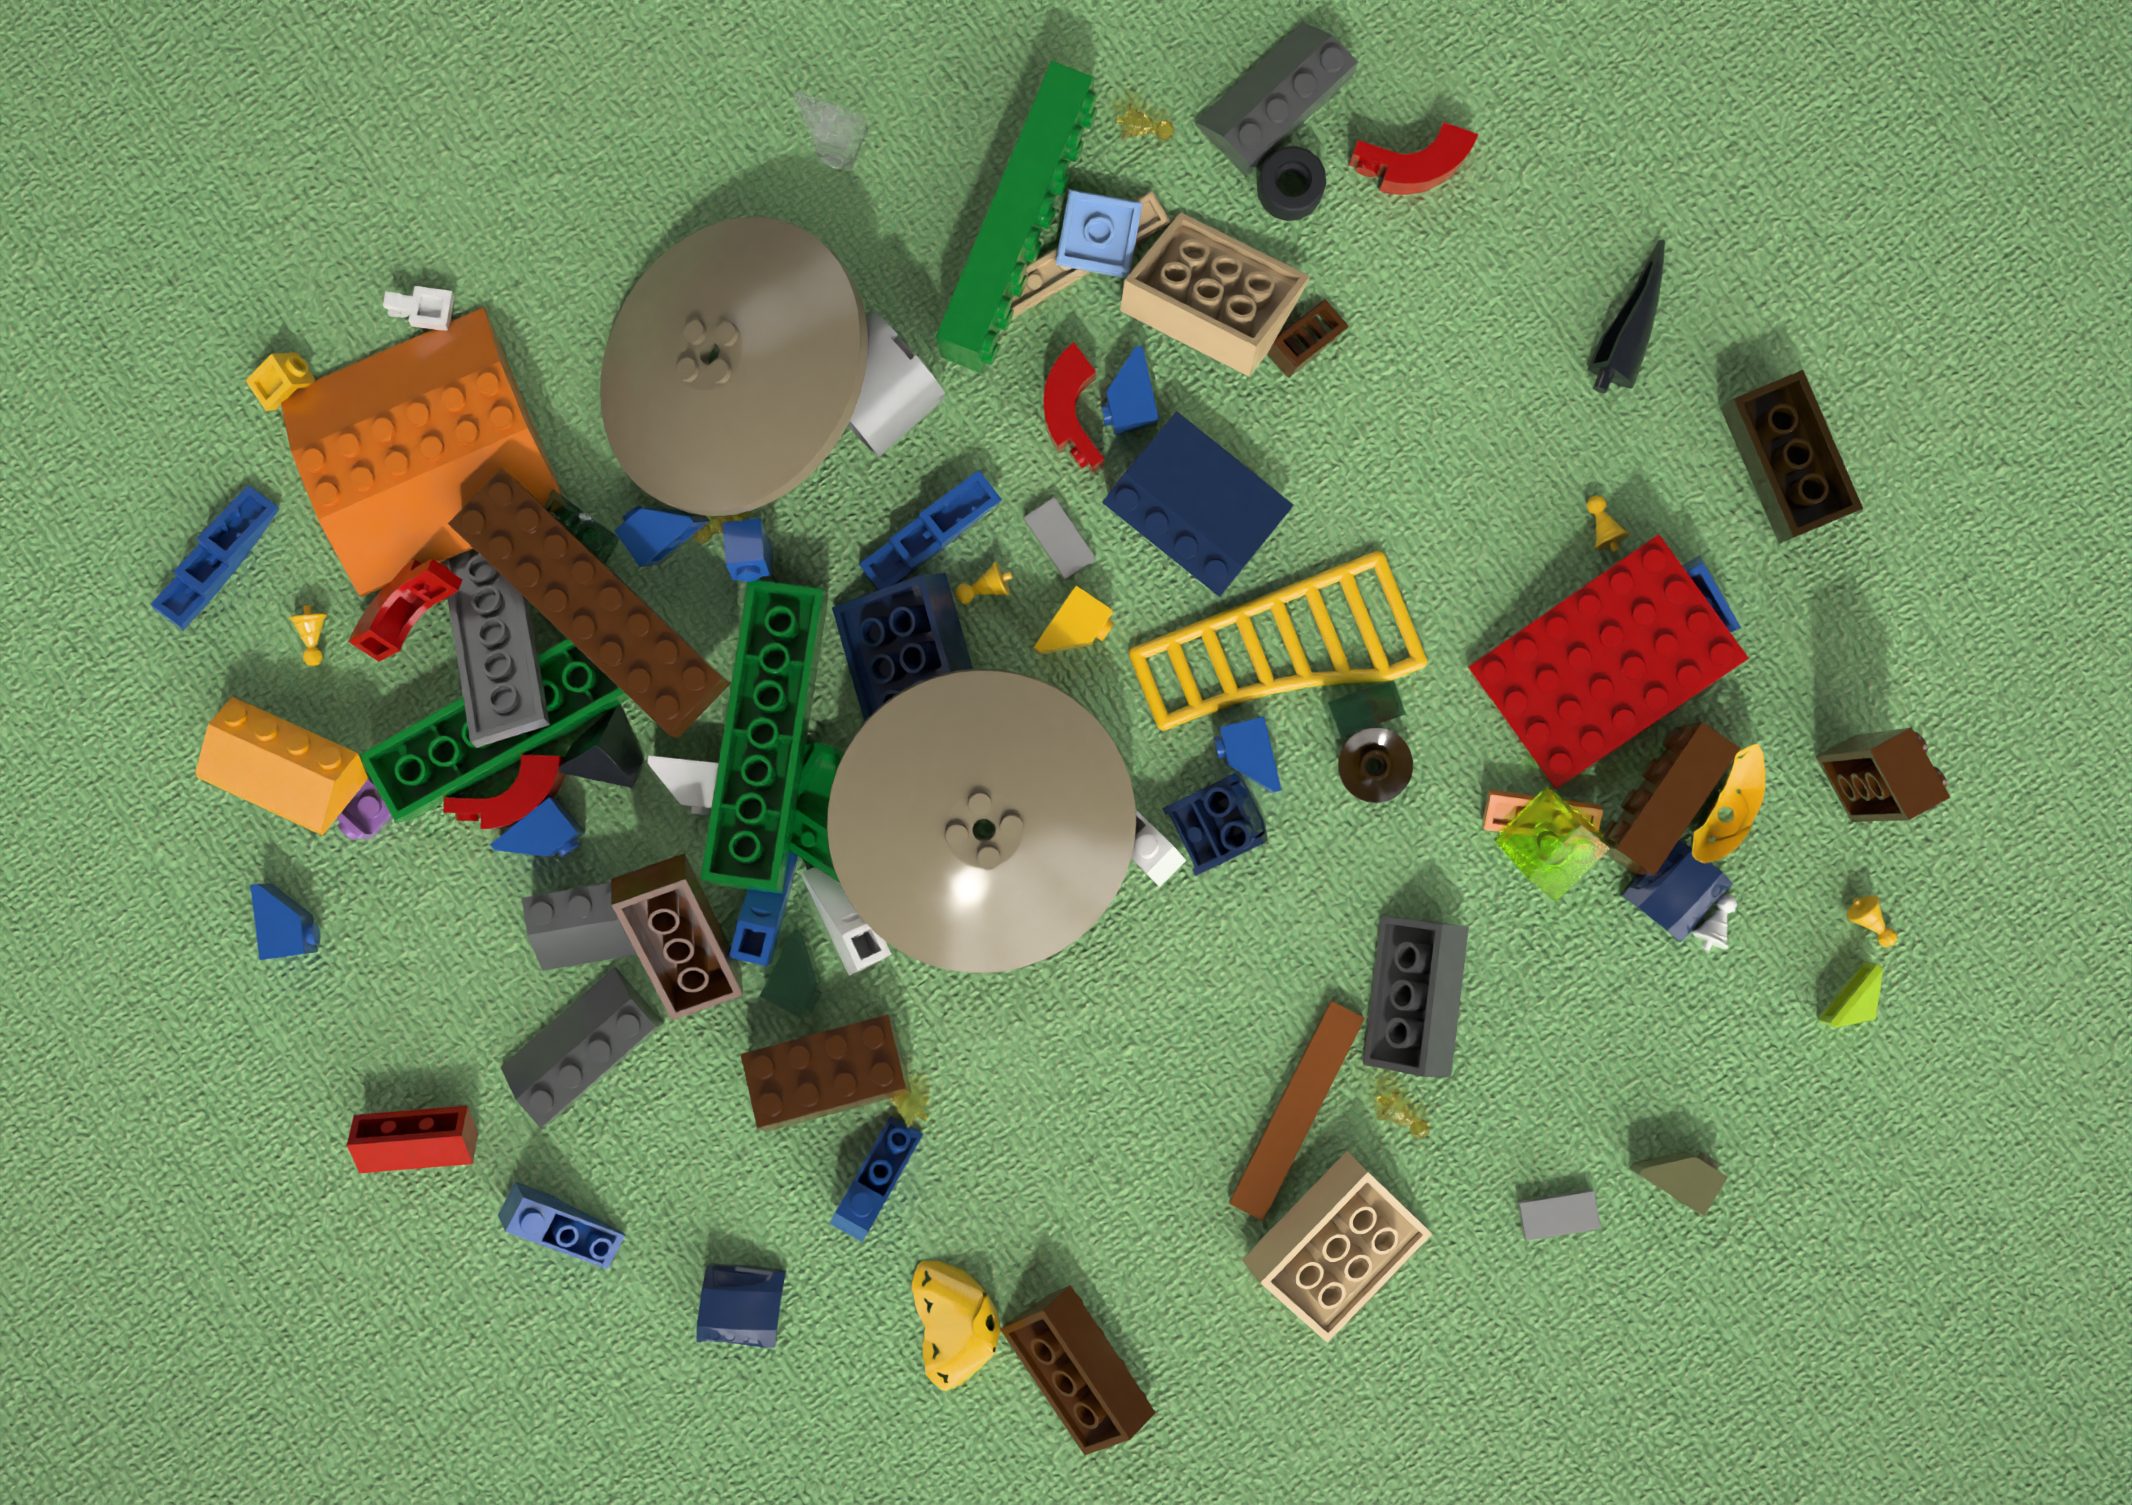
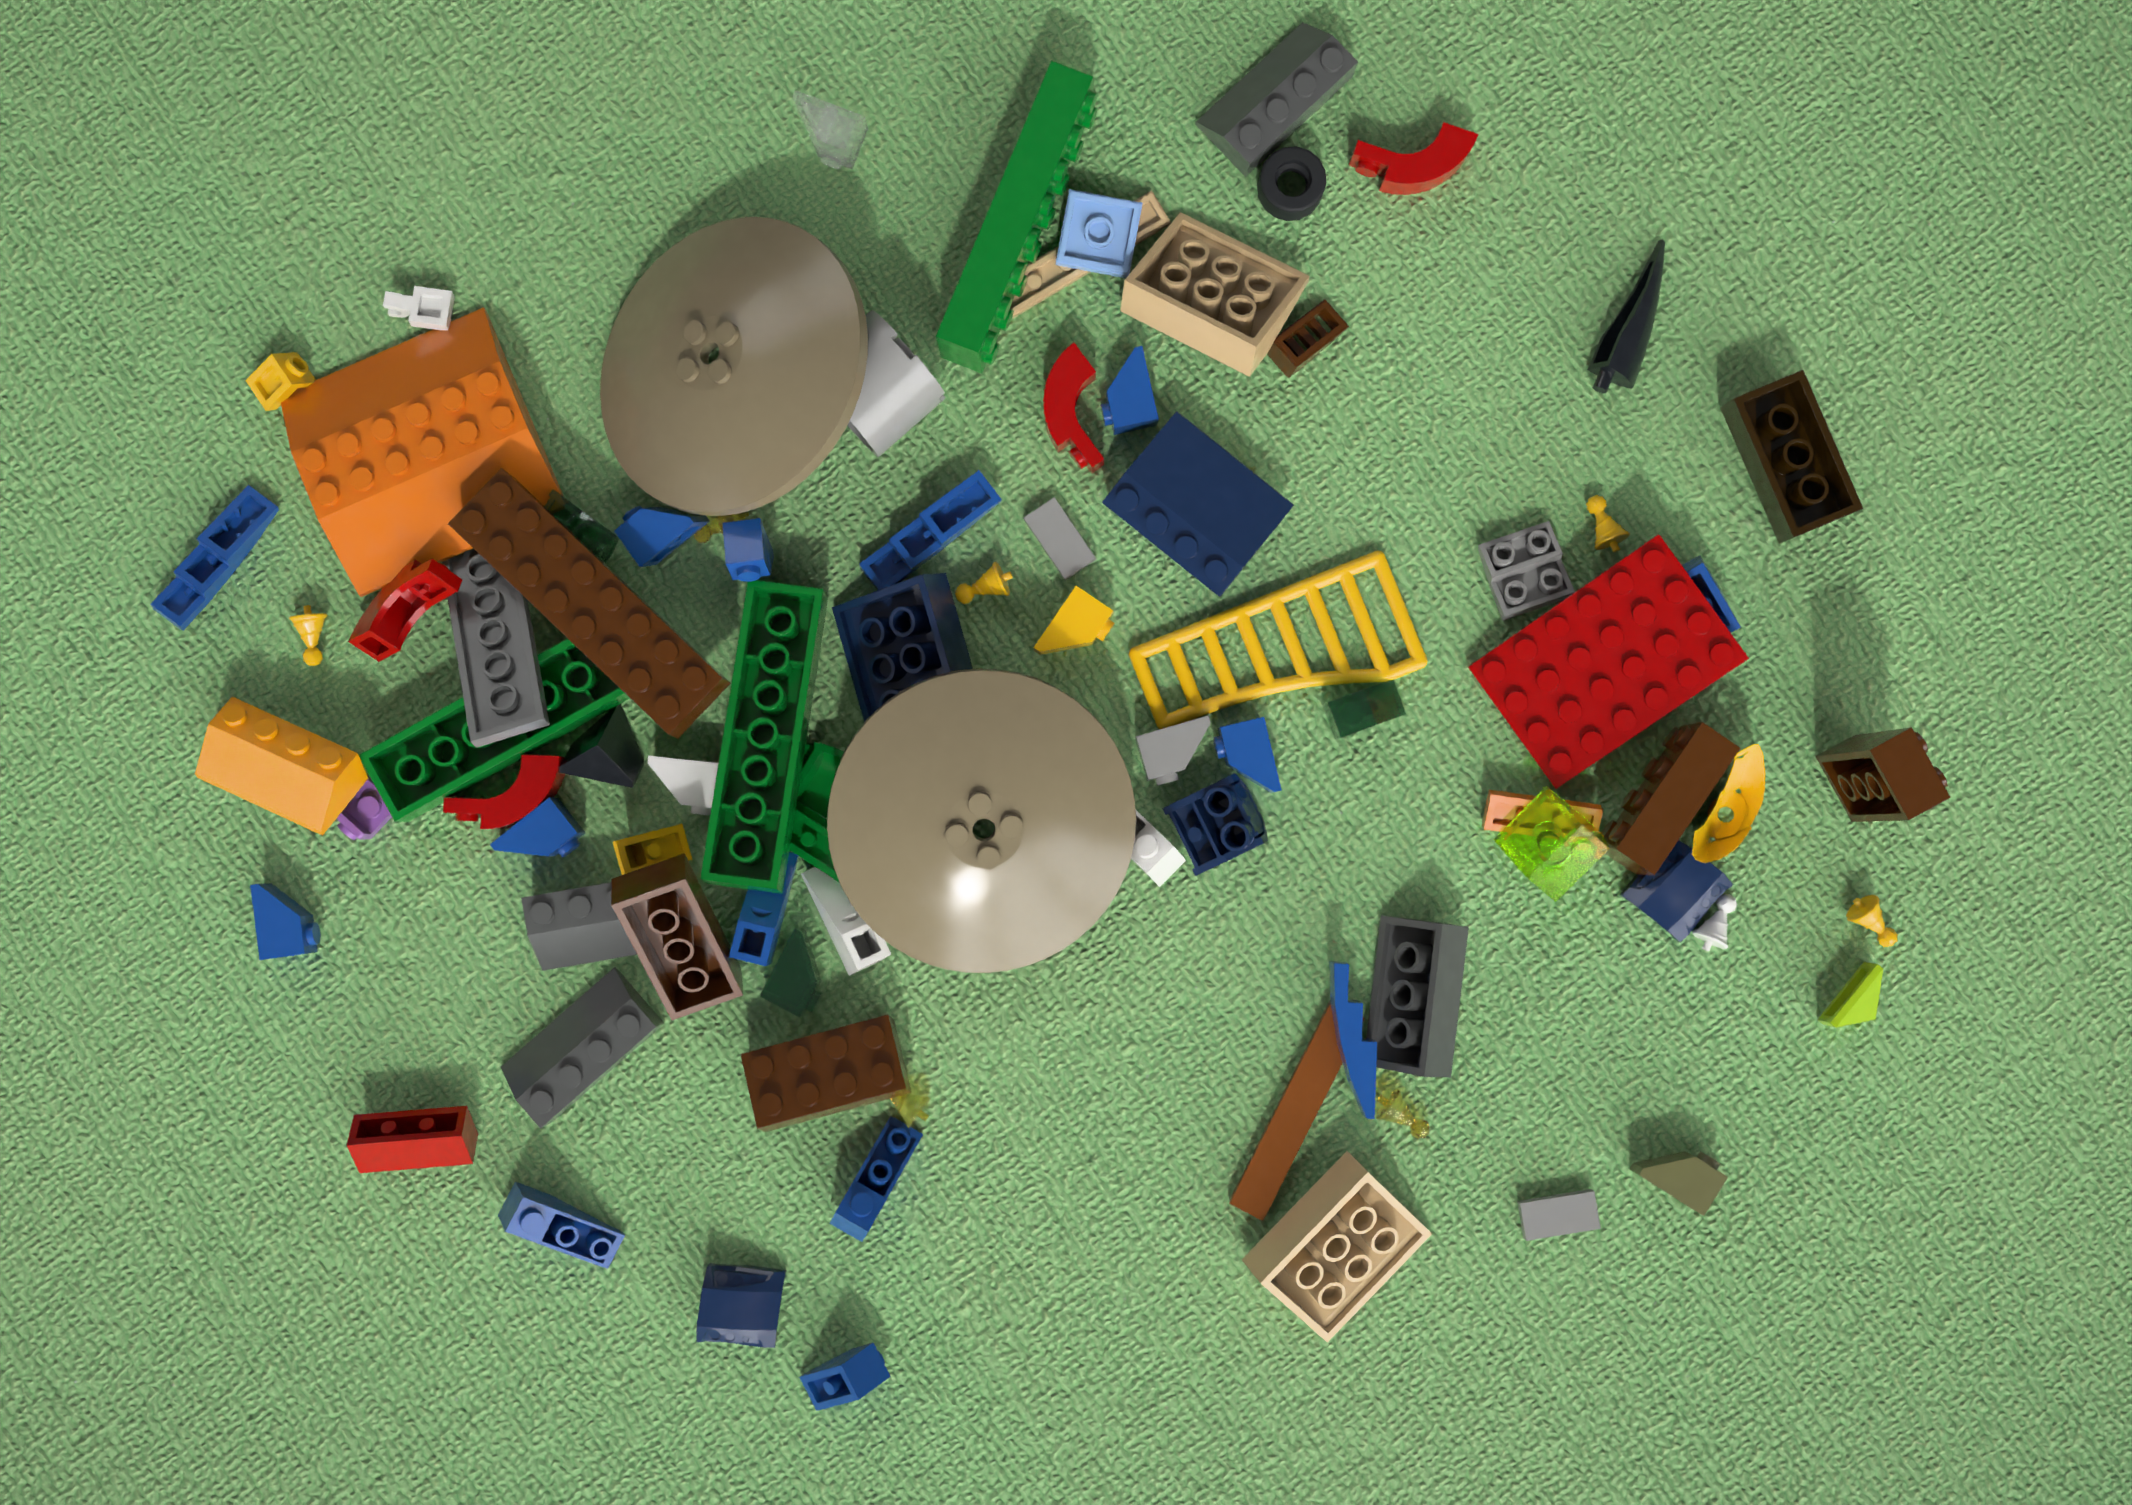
(651, 848): none -> yellow slope
(845, 1377): none -> blue slope
(954, 1322): yellow piece -> none
(1078, 1371): reddish brown slope -> none
(1138, 124): clear yellow piece -> none
(1170, 749): none -> light grey slope
(1357, 1053): none -> blue slope
(1394, 765): dark brown dish -> none
(1525, 570): none -> light grey slope

